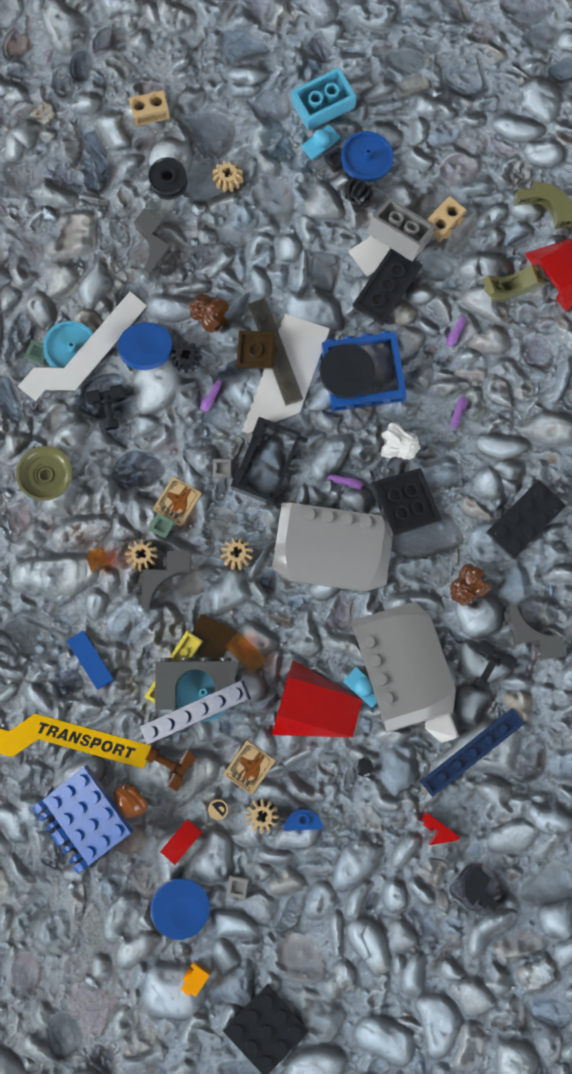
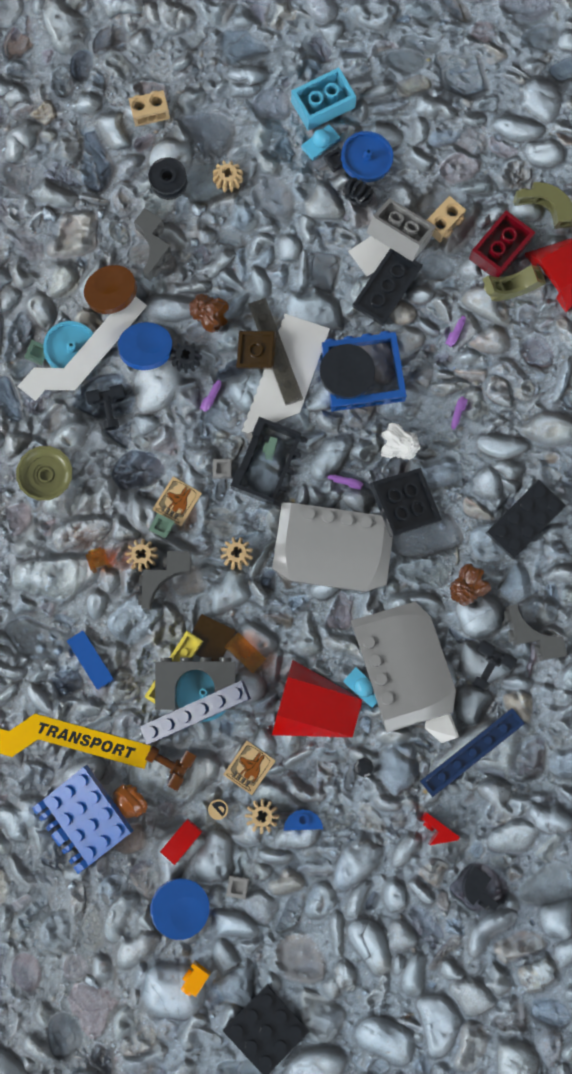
(110, 289): none -> reddish brown piece
(270, 448): none -> sand green plate
(501, 245): none -> dark red brick

